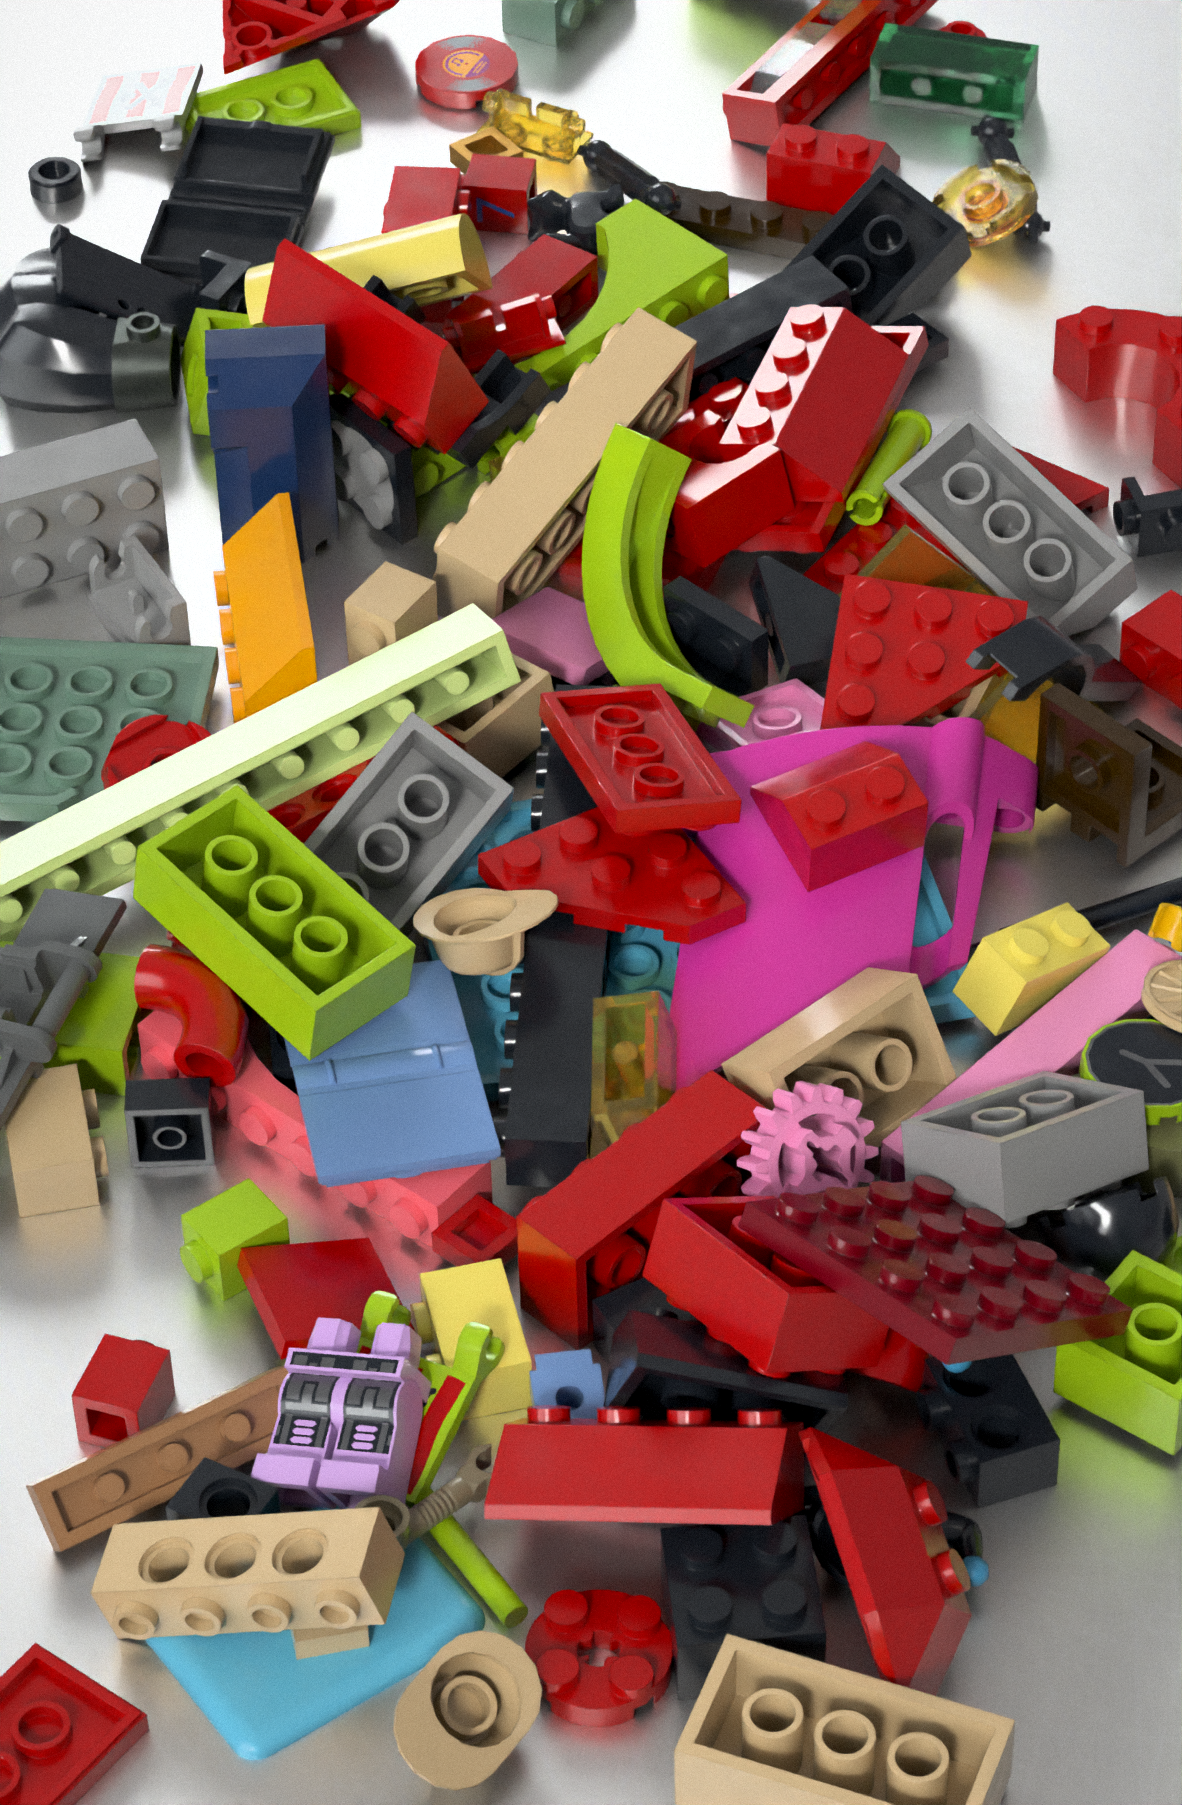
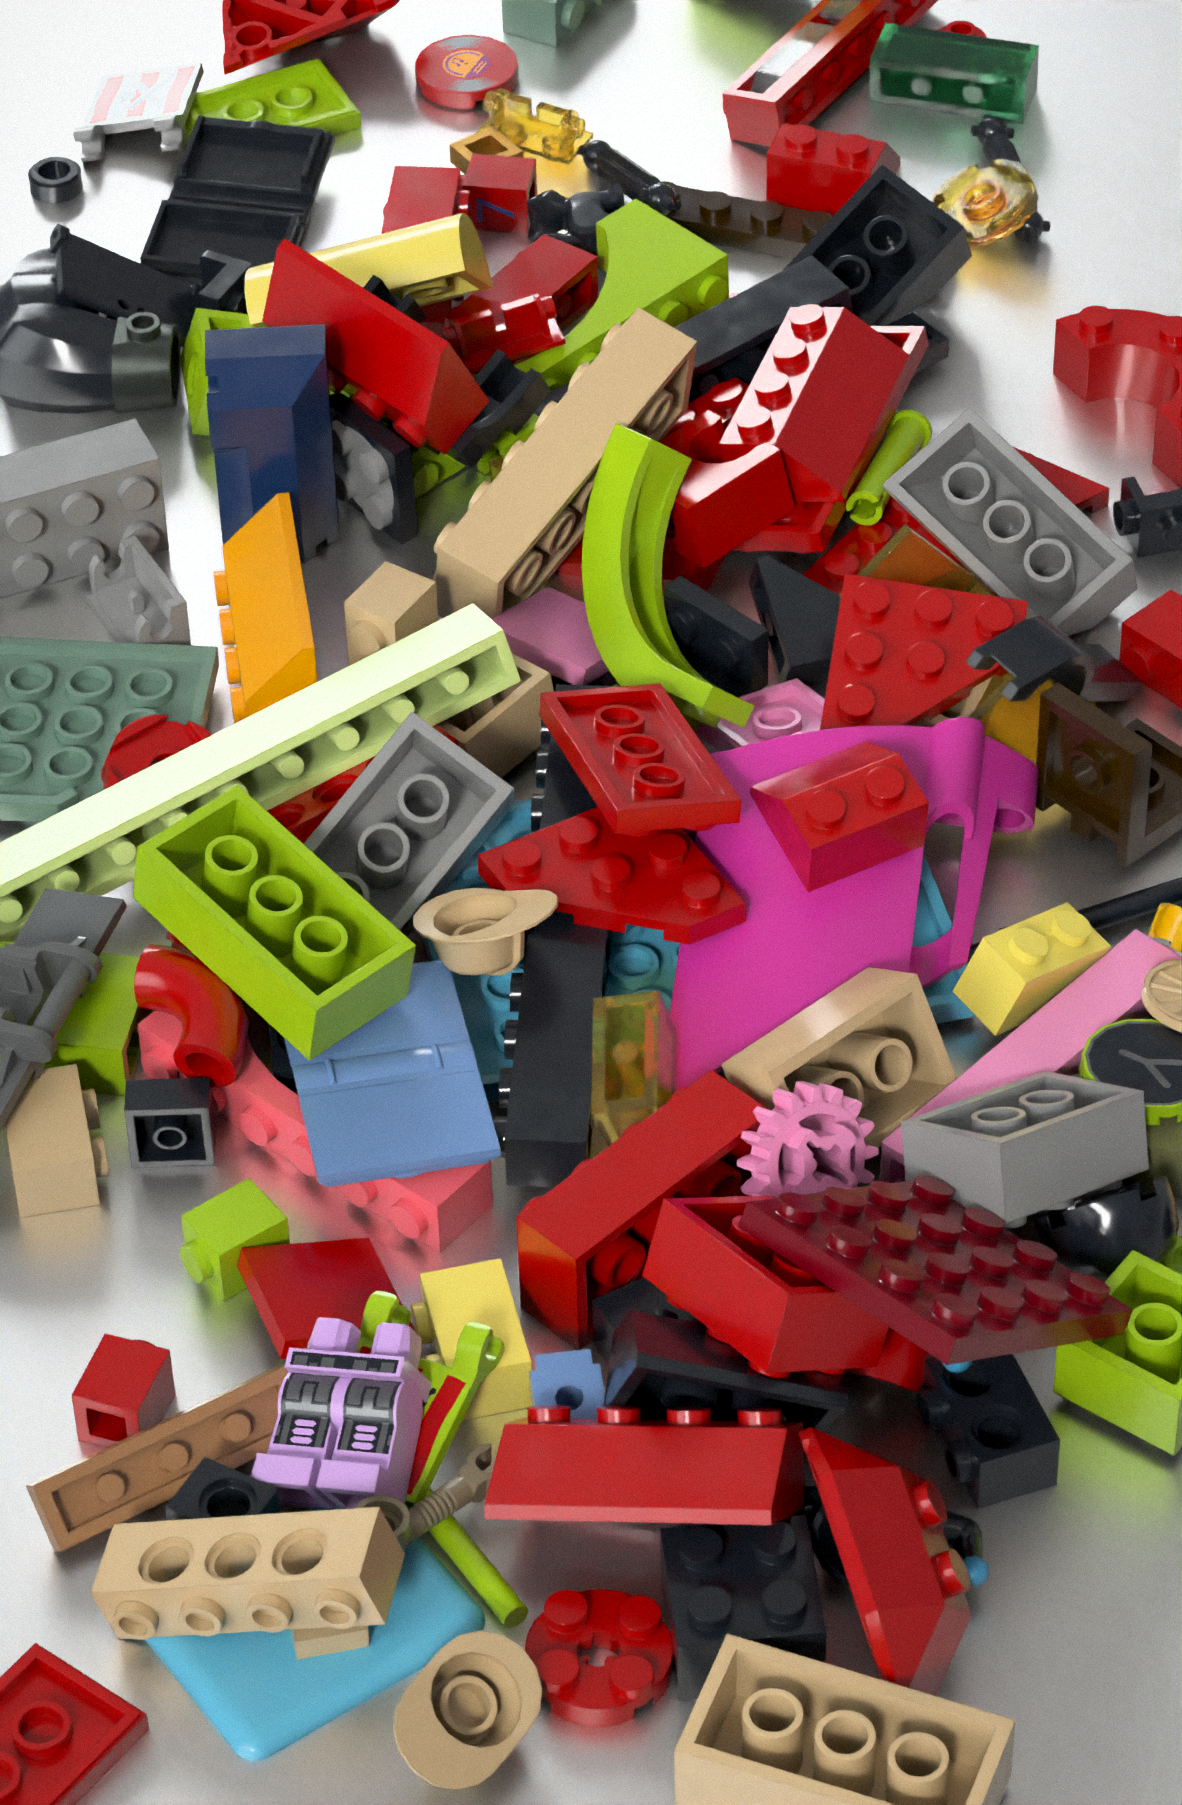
(476, 1234): red plate -> none

